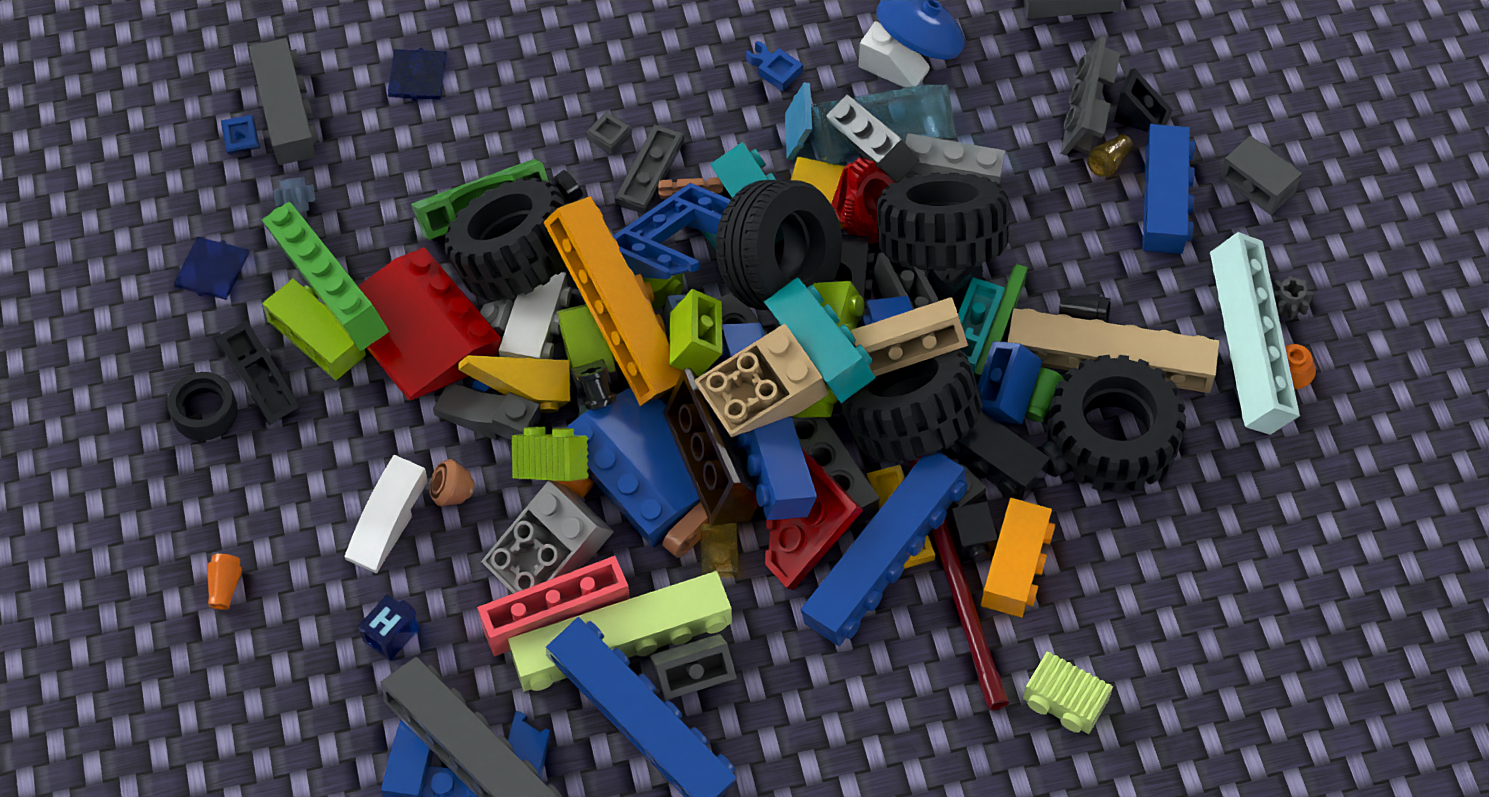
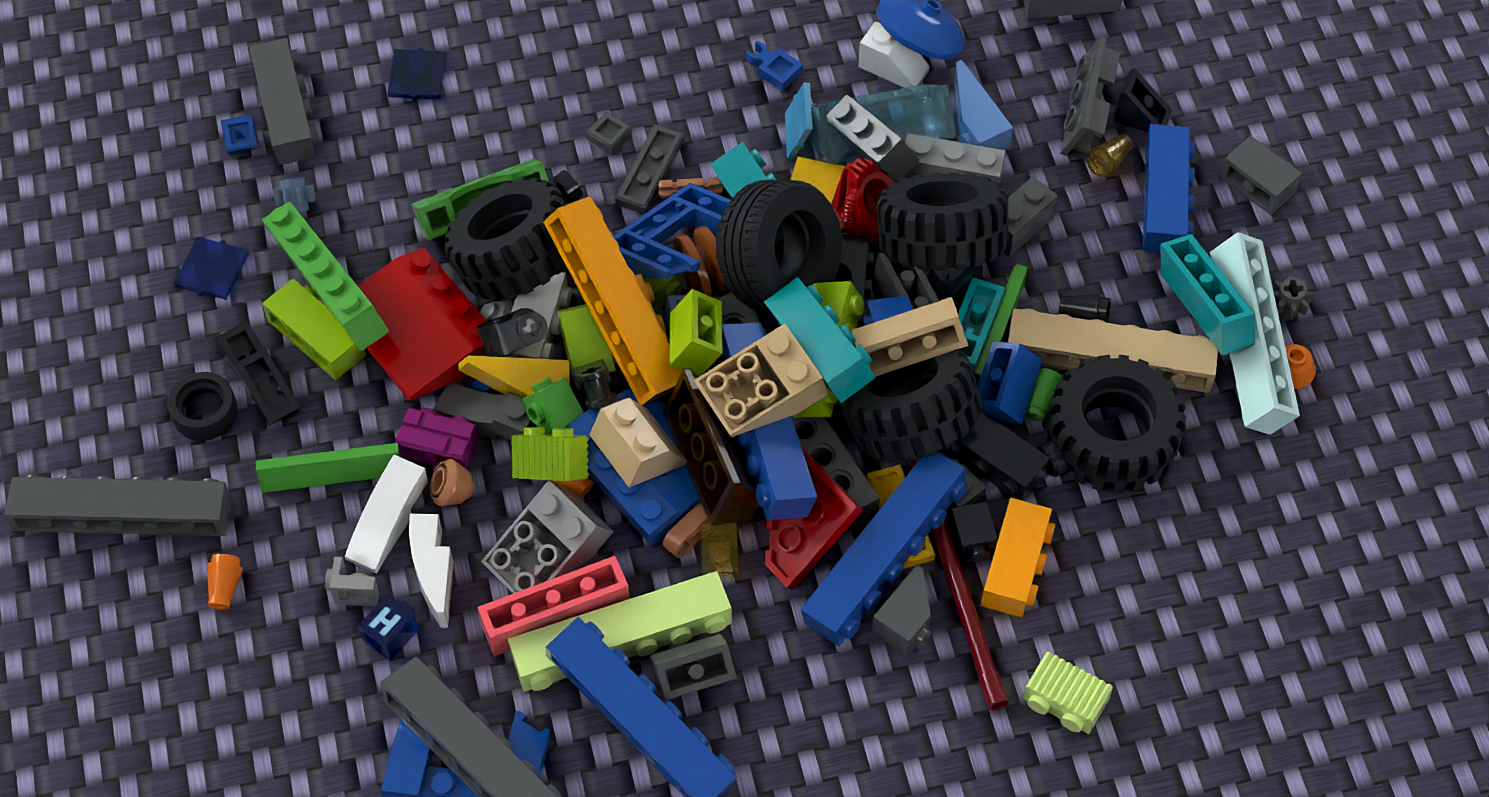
(118, 505): none -> dark grey brick
(324, 467): none -> bright green tile
(351, 589): none -> light grey bracket
(432, 564): none -> white slope
(436, 438): none -> magenta brick
(505, 335): none -> black piece
(552, 404): none -> bright green brick
(634, 442): none -> tan slope
(705, 252): none -> dark orange wheel
(905, 615): none -> dark grey slope
(978, 116): none -> medium blue slope
(1028, 212): none -> dark grey brick
(1207, 294): none -> teal brick

